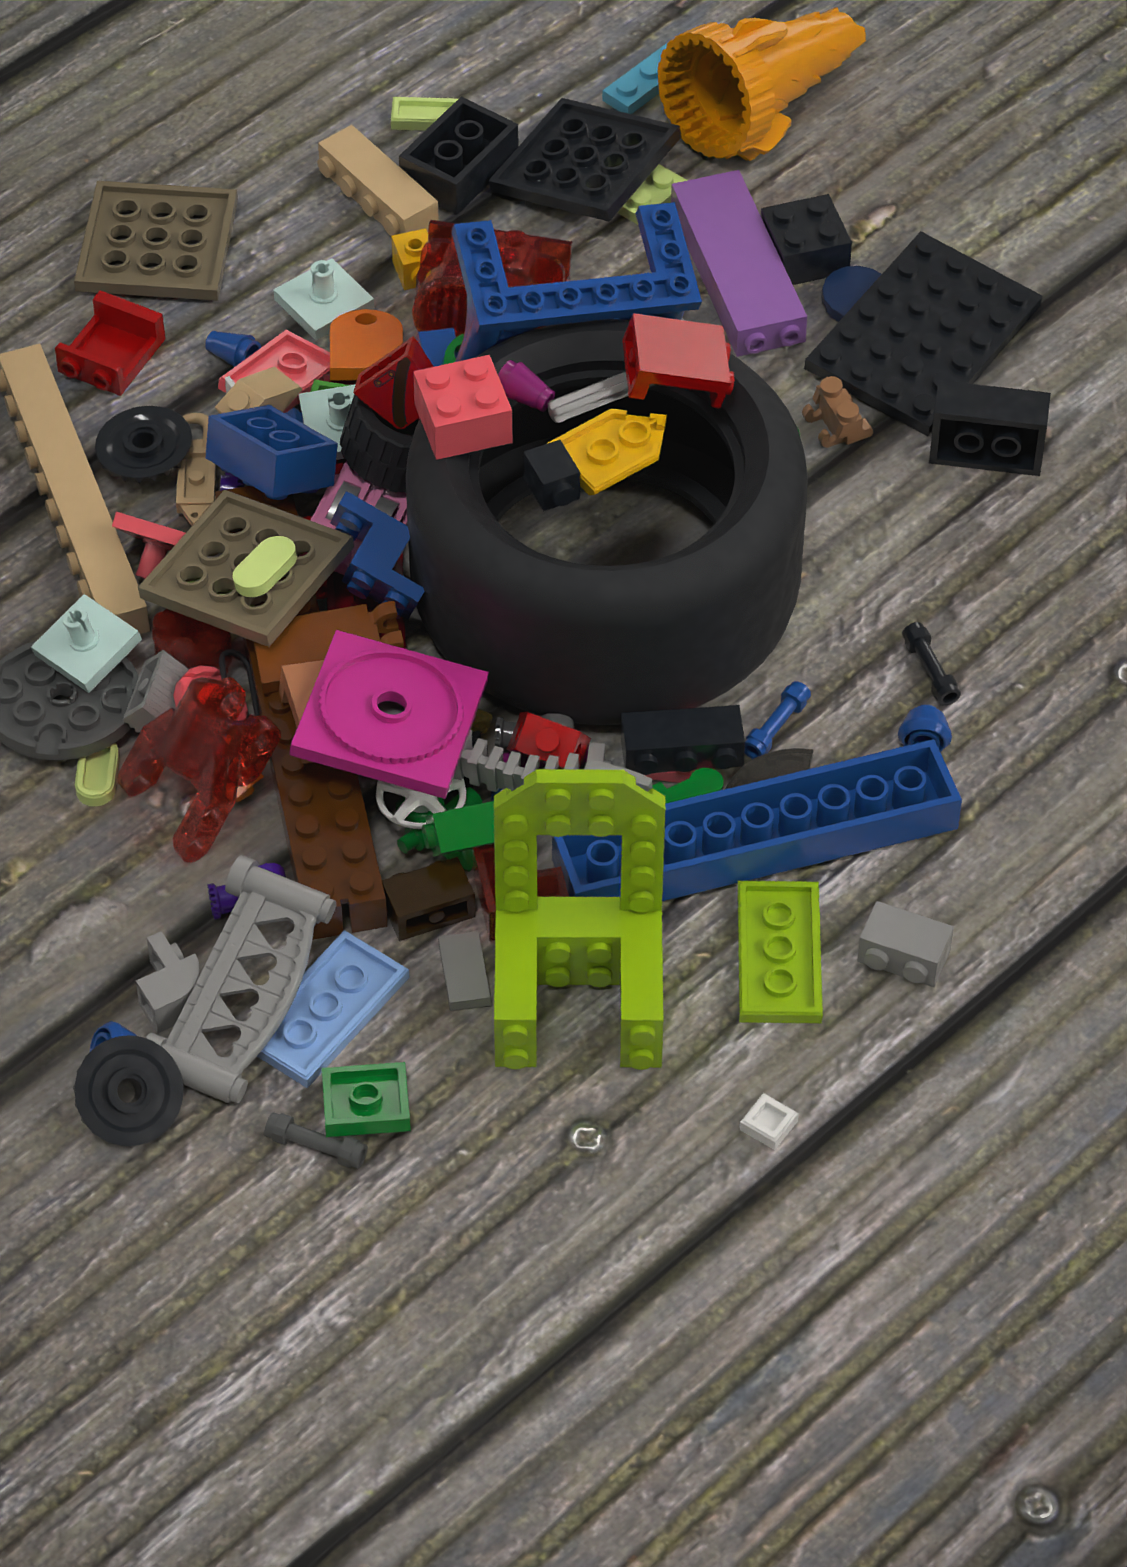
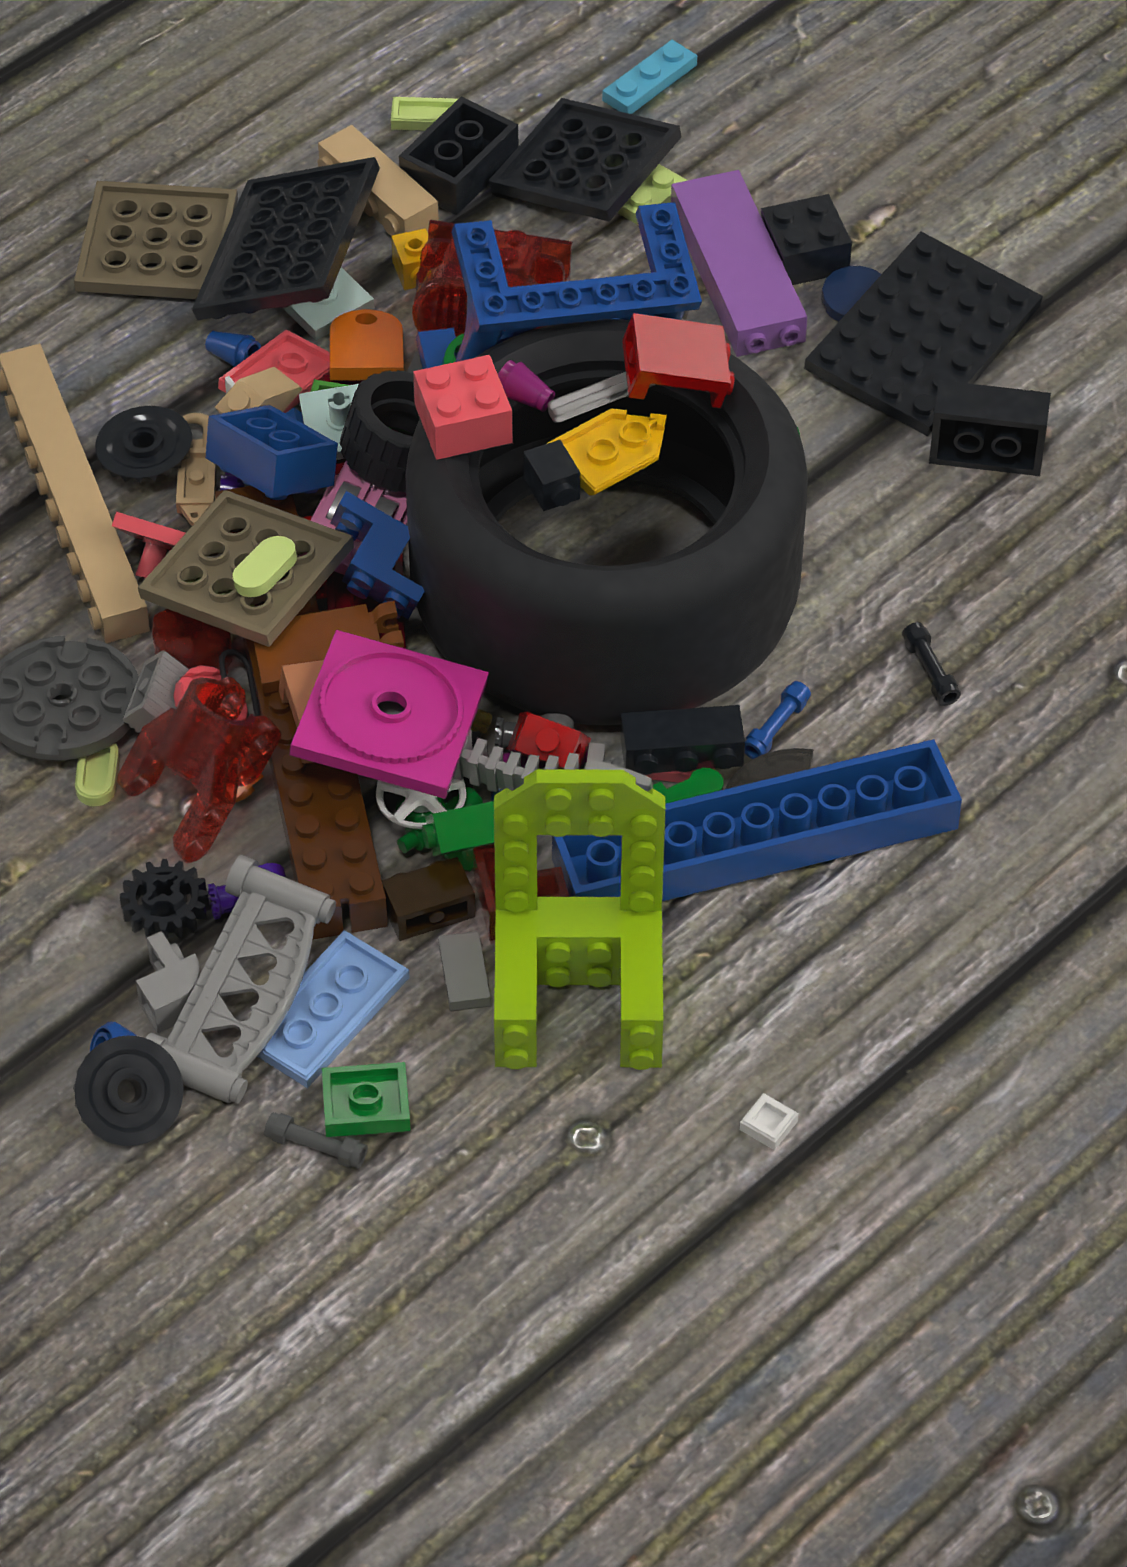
(86, 643): light aqua tile -> none
(112, 344): red panel -> none
(164, 899): none -> black gear
(286, 239): none -> black plate
(389, 383): red torso -> none
(734, 81): light orange cone -> none
(779, 952): lime tile -> none
(838, 413): medium nougat piece -> none
(905, 944): light grey brick -> none
(923, 725): blue cone -> none

